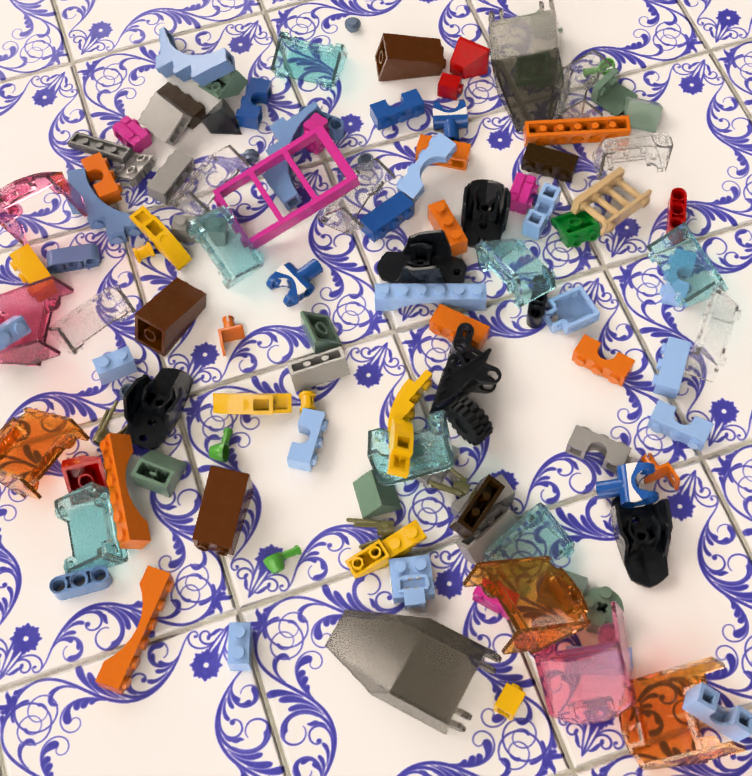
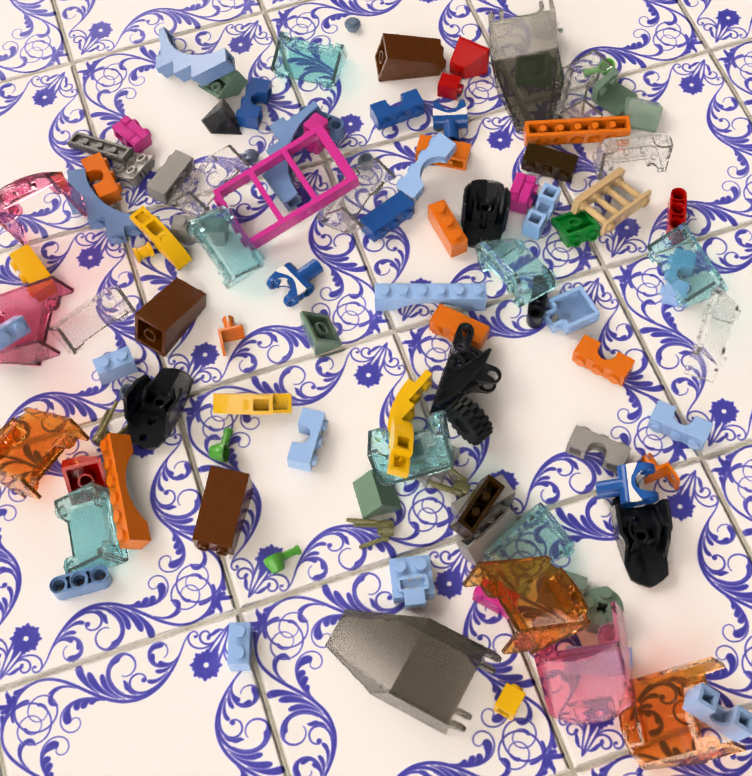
(73, 258): medium blue beam -> none
(117, 670): orange arch -> none
(158, 472): sand green slope -> none
(164, 119): light grey brick -> none
(185, 102): dark brown brick -> none
(307, 400): yellow bush -> none
(318, 369): light grey brick -> none
(379, 553): yellow slope -> none
(423, 260): black piece -> none
(671, 367): light blue brick -> none

